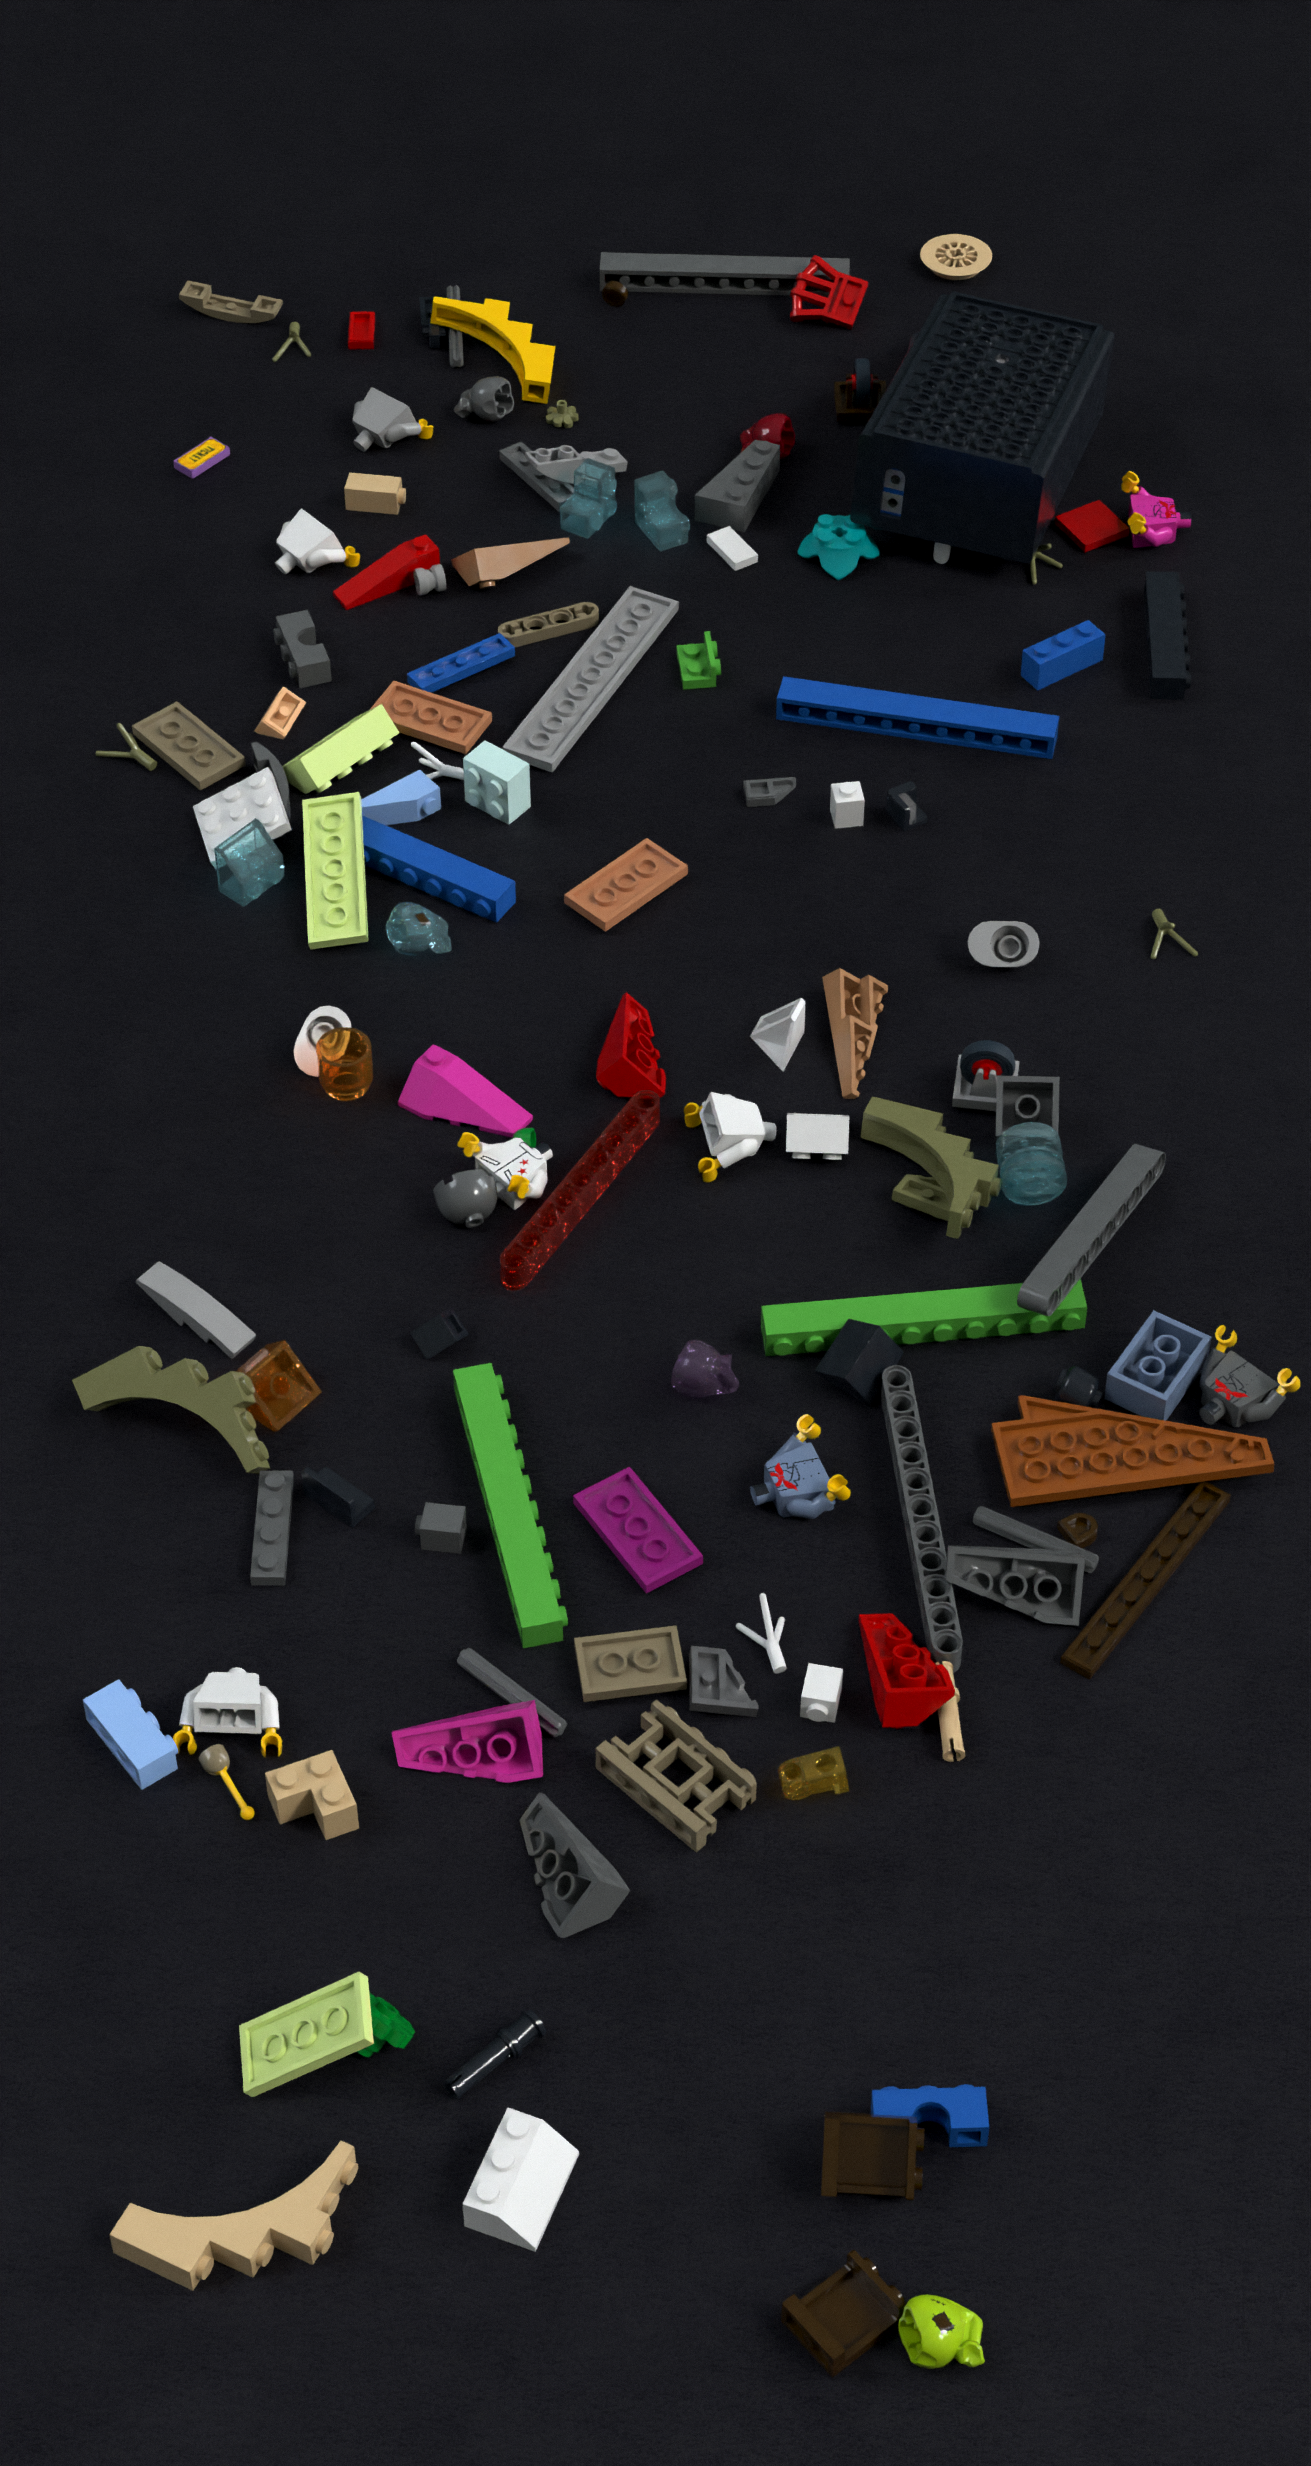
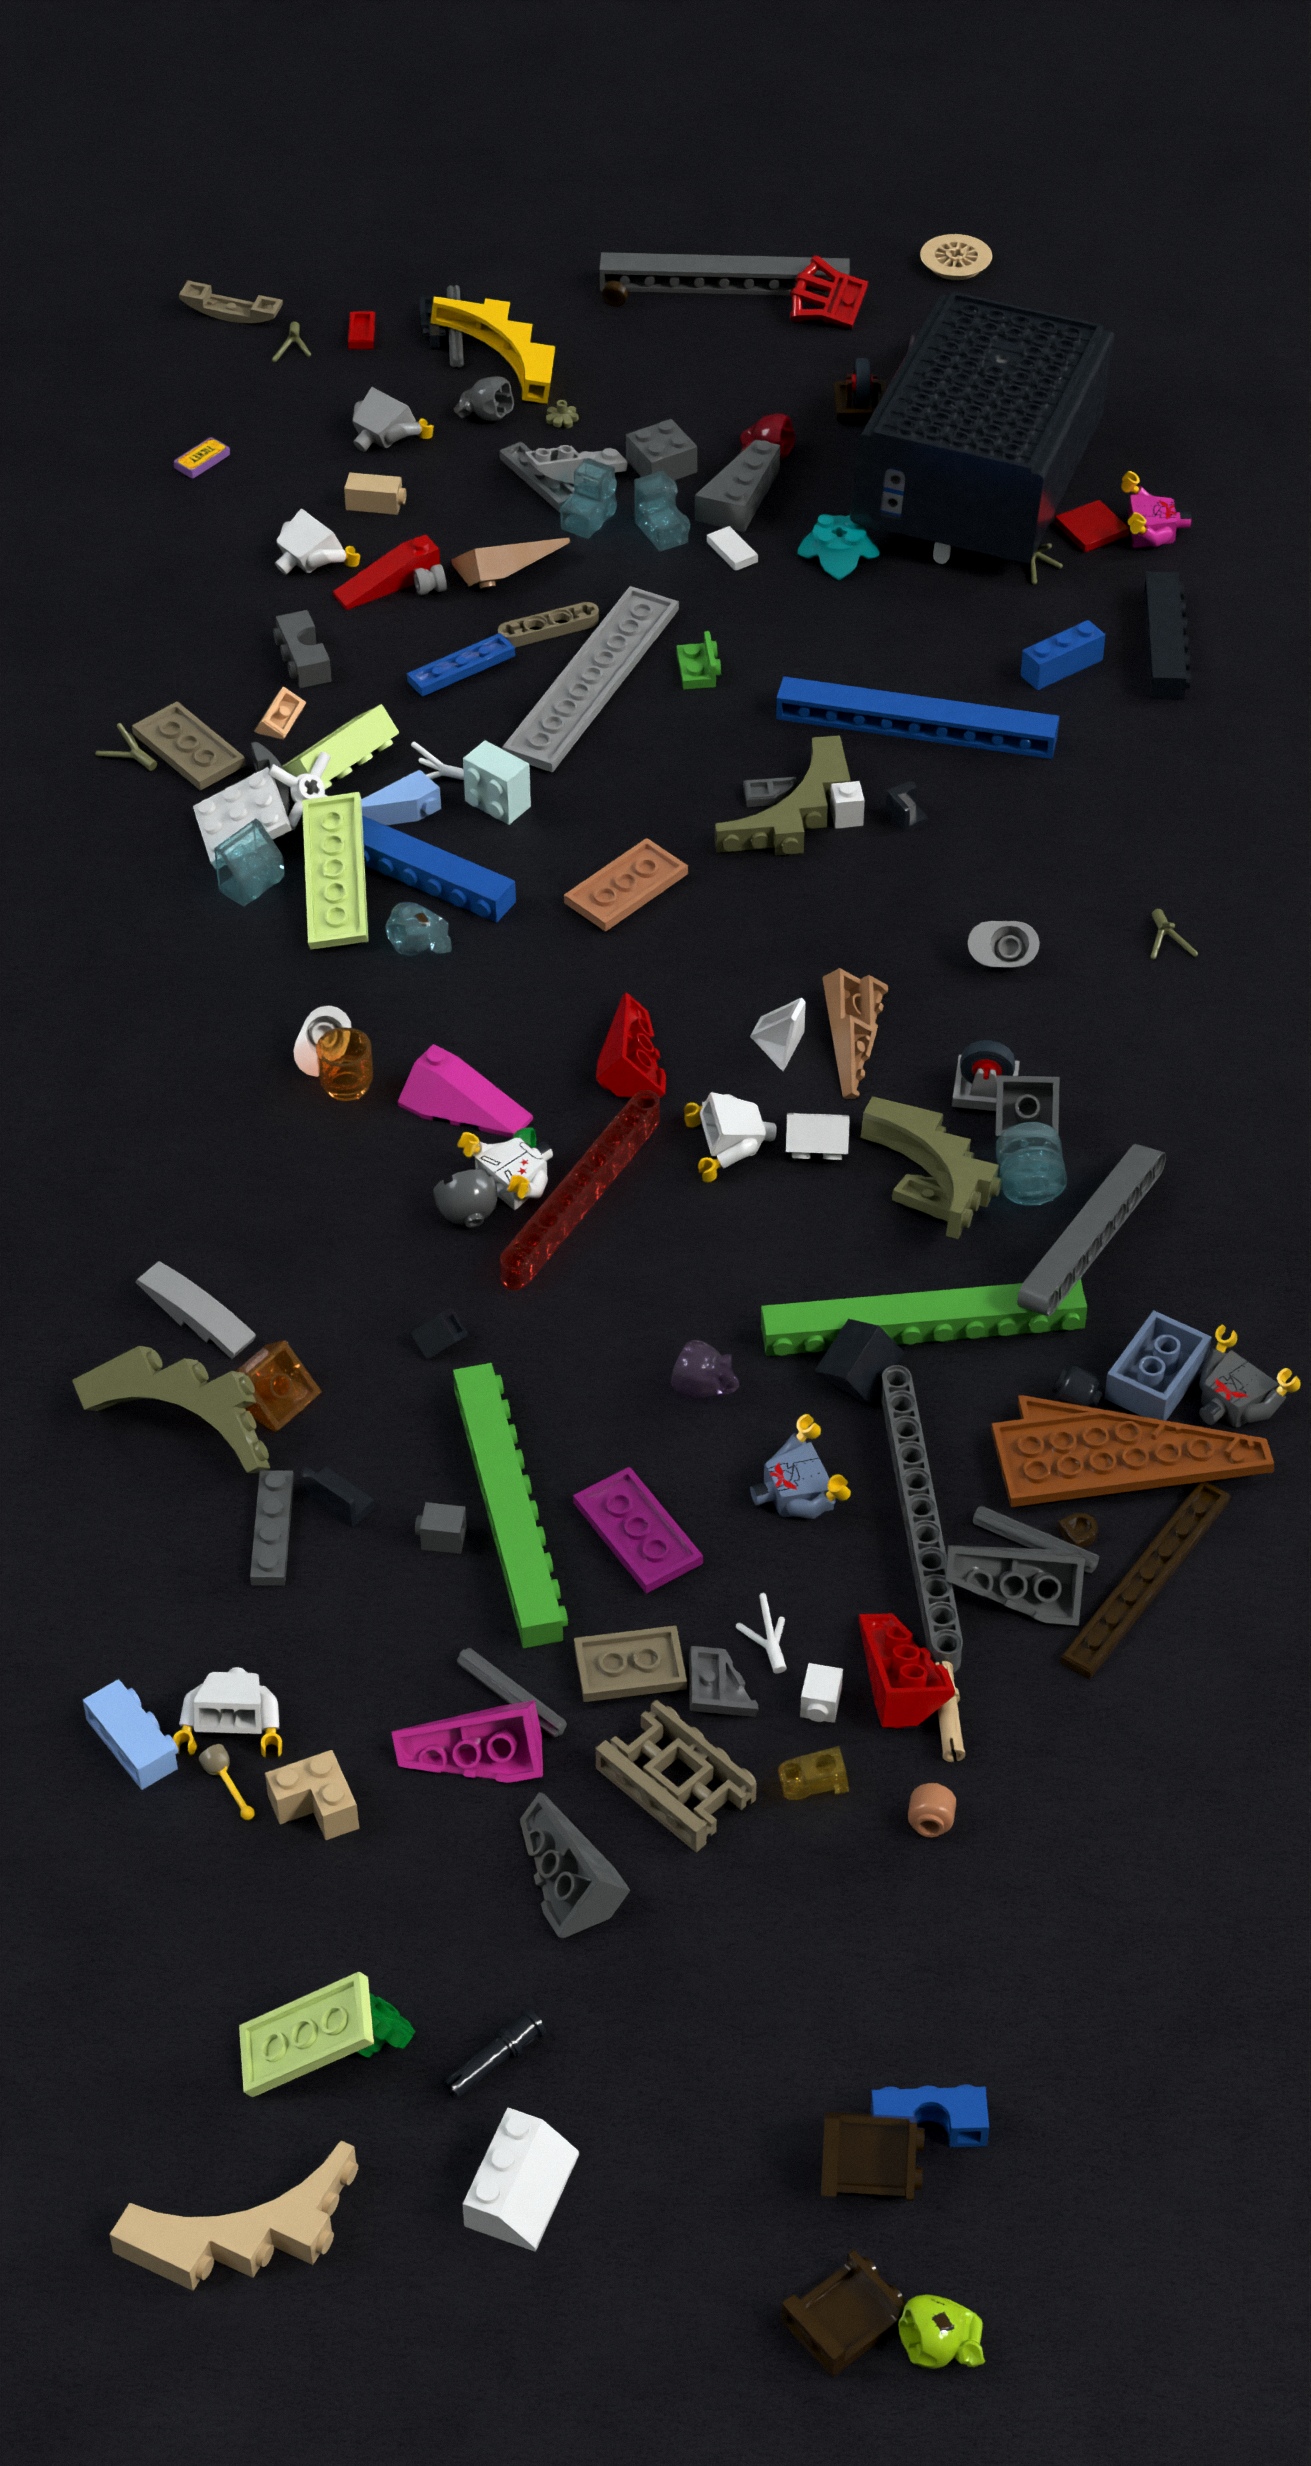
(300, 784): none -> white bar
(434, 717): nougat plate -> none
(661, 448): none -> dark grey brick
(804, 808): none -> olive arch
(931, 1809): none -> nougat head

